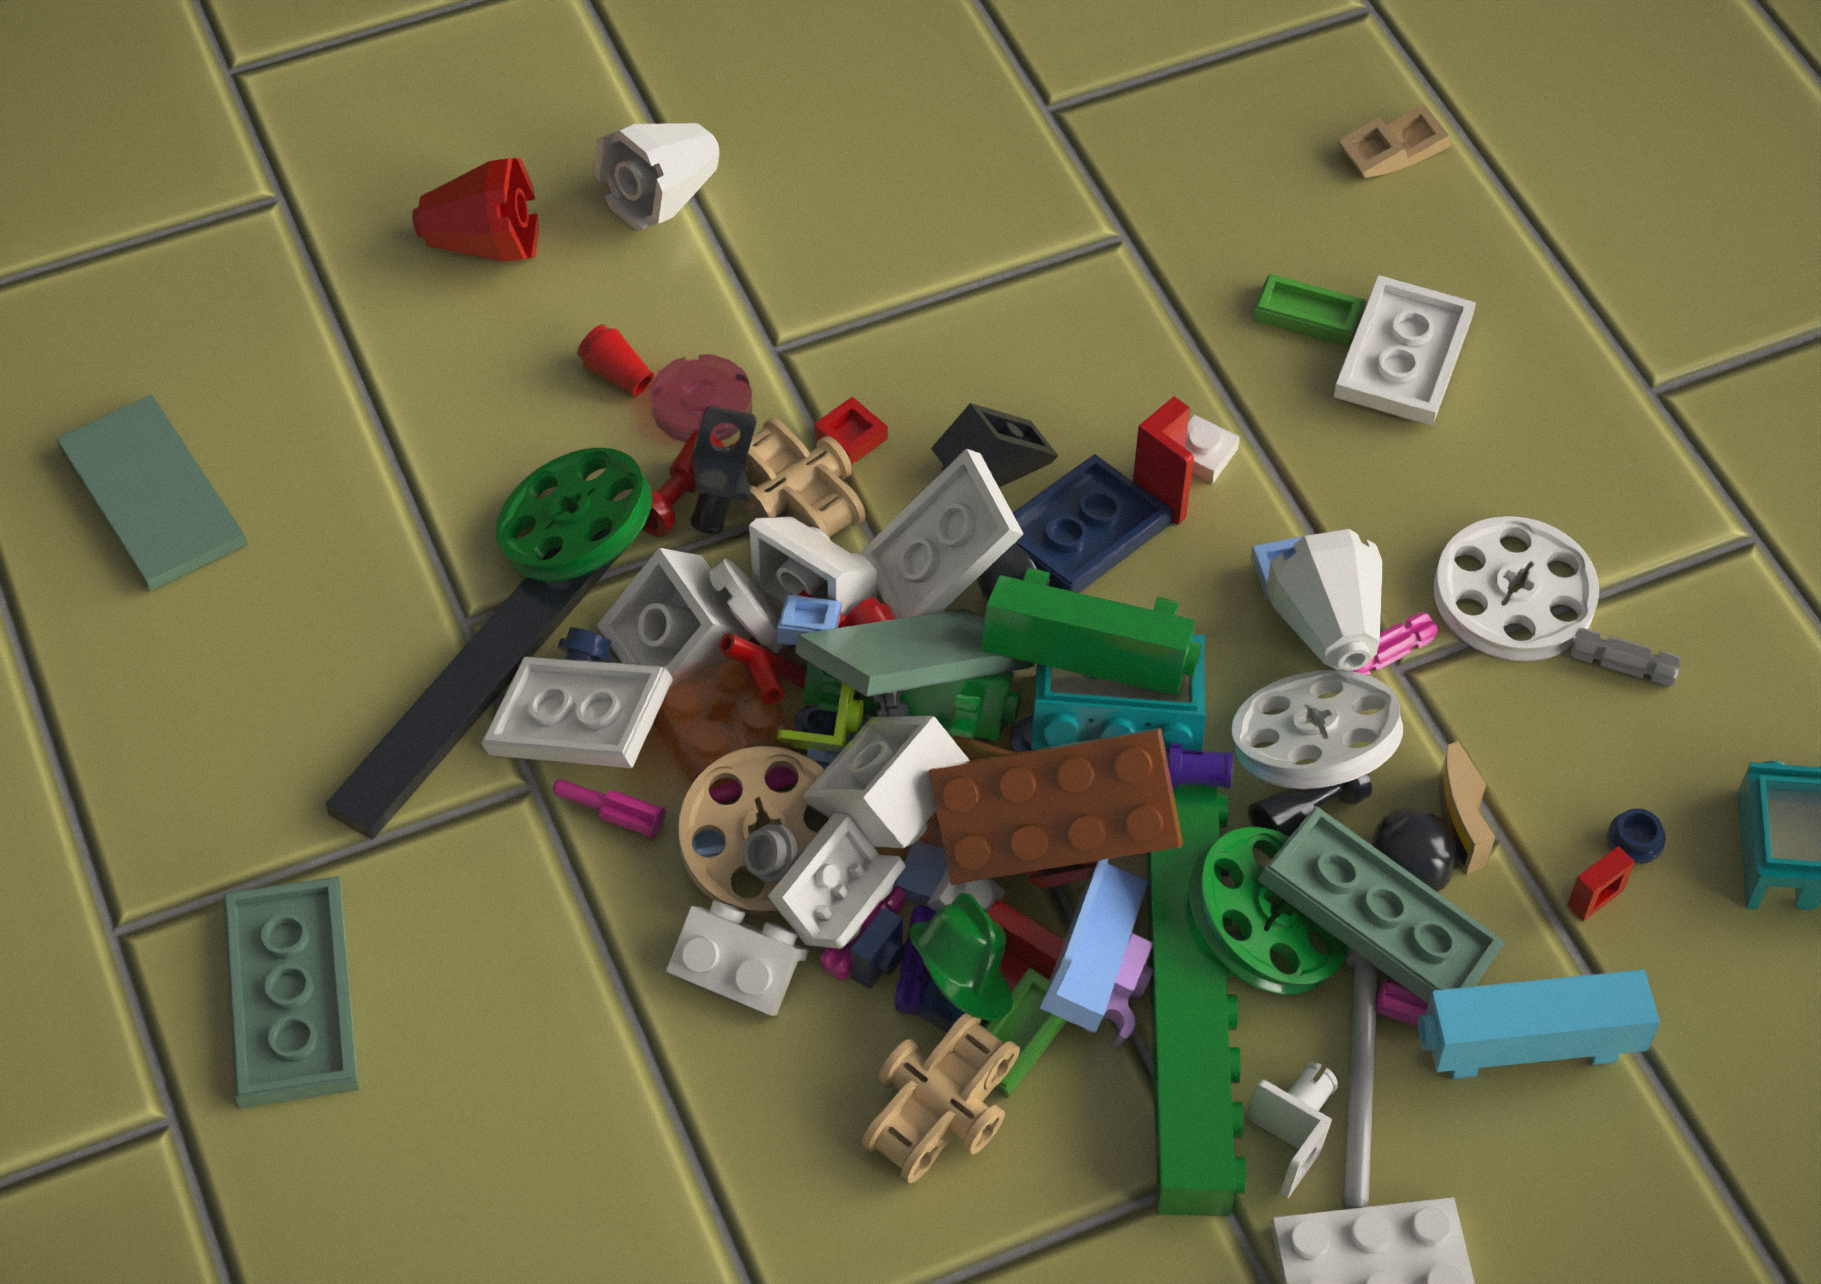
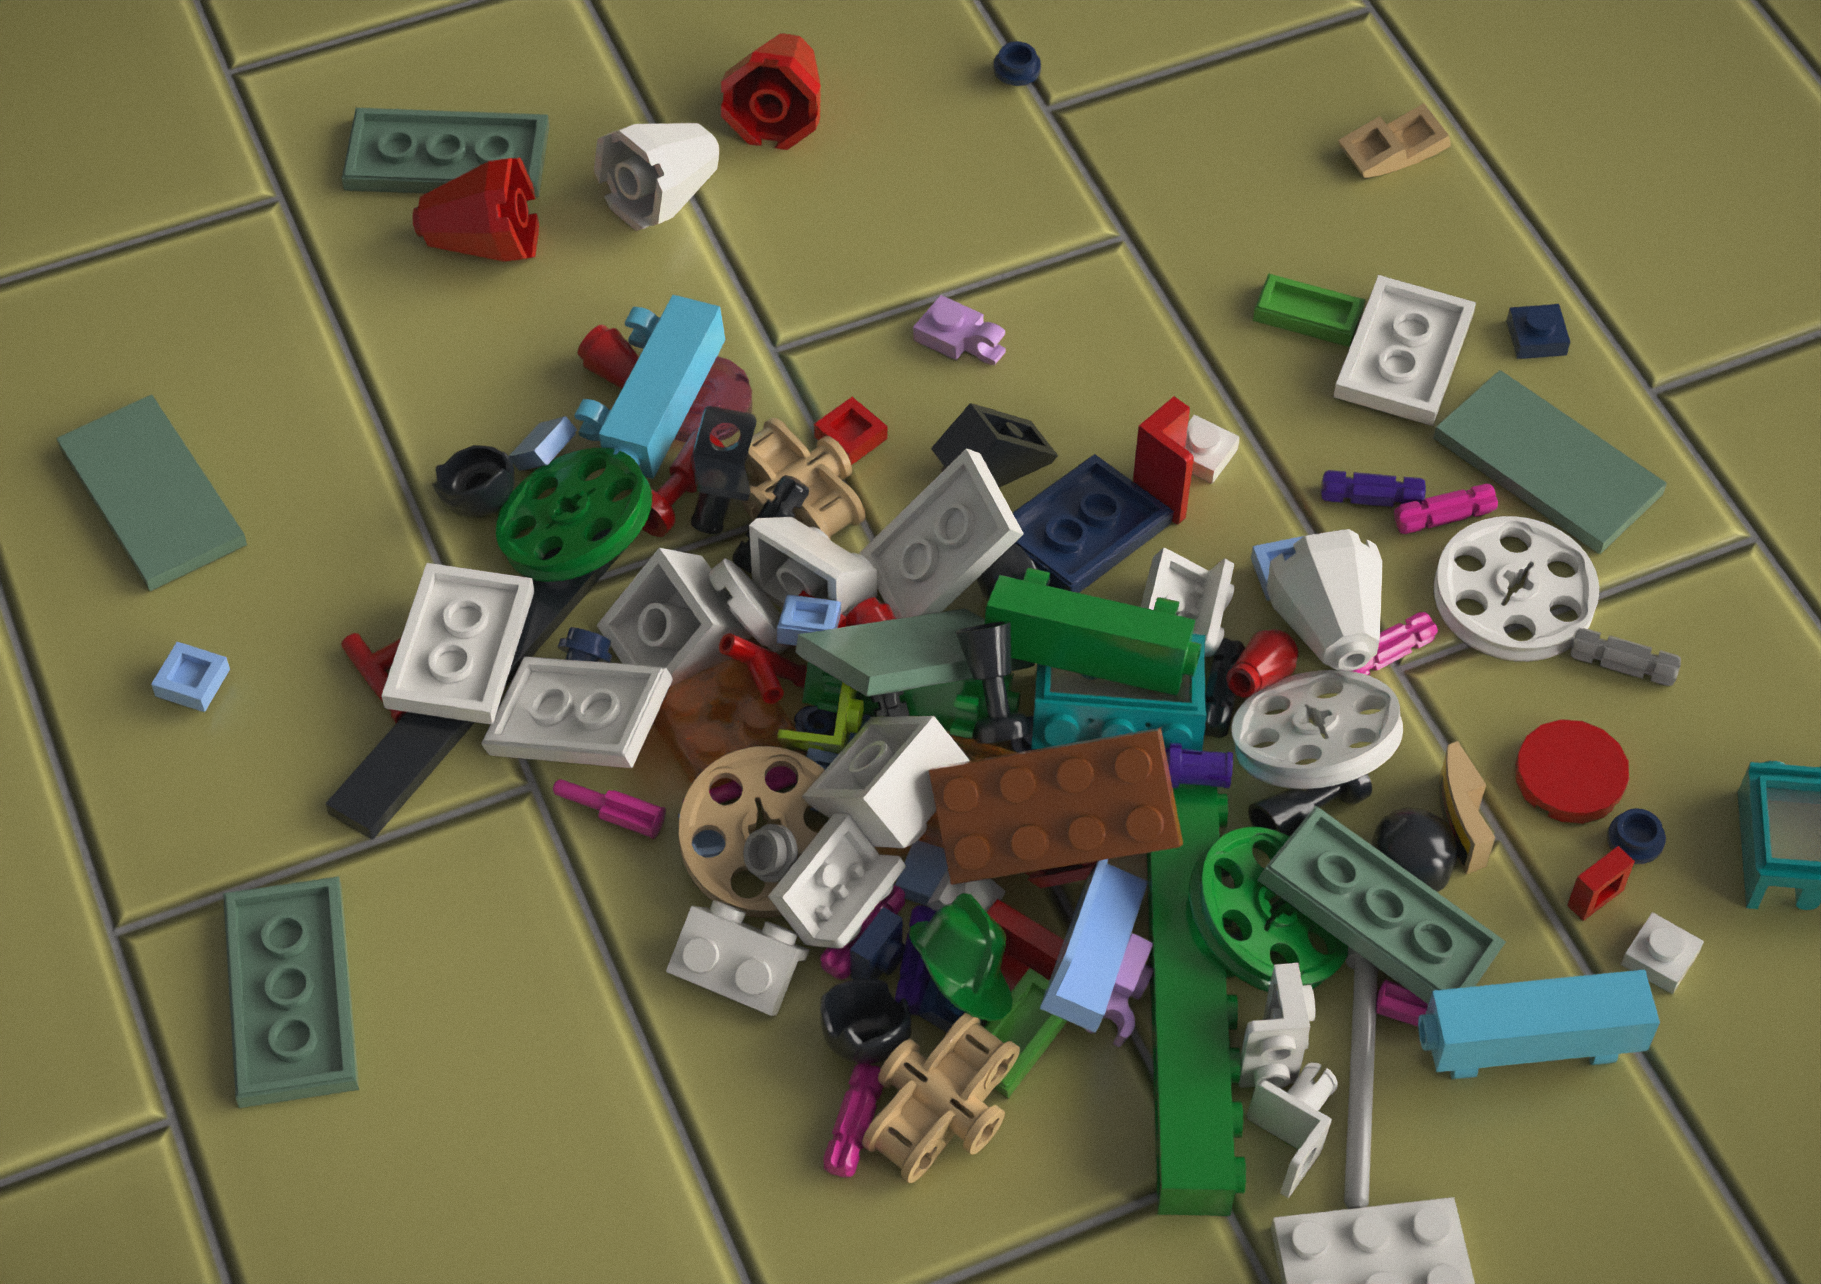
(190, 676): none -> light blue plate
(372, 665): none -> red piece
(431, 147): none -> sand green tile
(458, 643): none -> white plate
(475, 481): none -> black hair
(543, 443): none -> light blue tile
(662, 384): none -> medium azure brick
(773, 93): none -> red cone
(788, 494): none -> black axle
(853, 1121): none -> dark pink axle
(864, 1020): none -> black hair
(956, 328): none -> lavender plate
(989, 659): none -> black piece
(1017, 64): none -> dark blue plate
(1200, 592): none -> white bracket
(1218, 696): none -> black axle
(1264, 661): none -> red cone
(1277, 1043): none -> white bracket
(1371, 488): none -> dark purple axle
(1445, 508): none -> dark pink axle
(1538, 331): none -> dark blue plate
(1550, 461): none -> sand green tile
(1572, 771): none -> red tile
(1663, 952): none -> white plate

